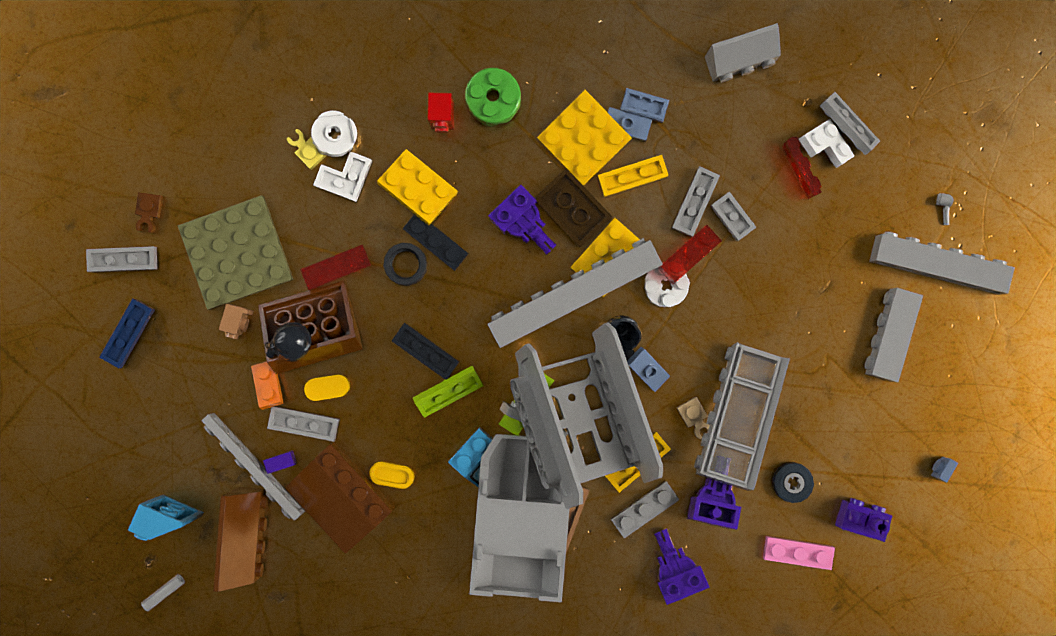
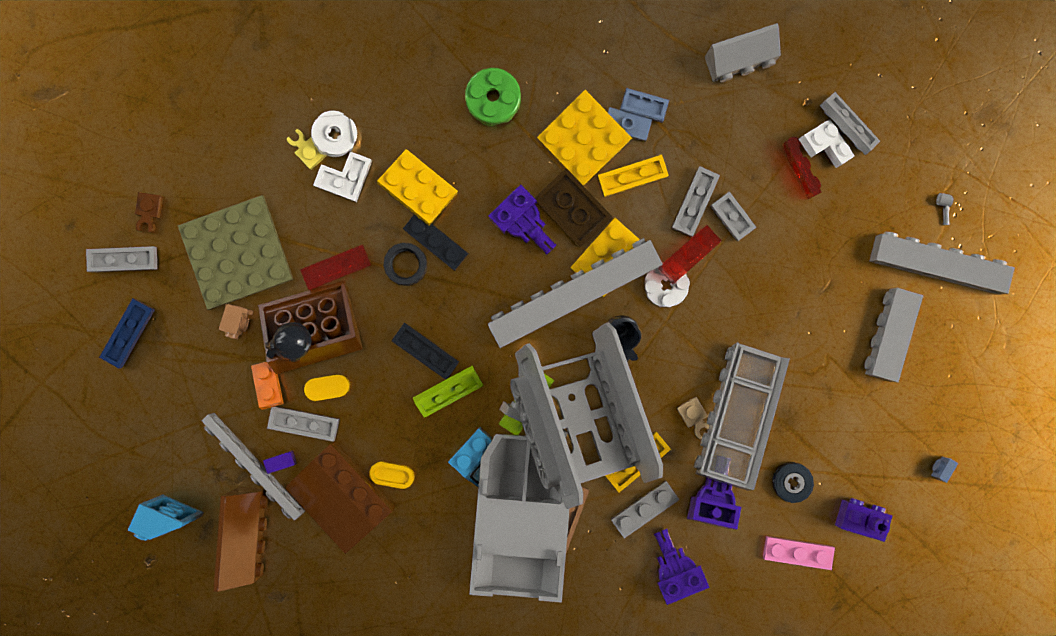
(162, 592): light grey piece -> none
(441, 112): red brick -> none
(647, 369): sand blue plate -> none

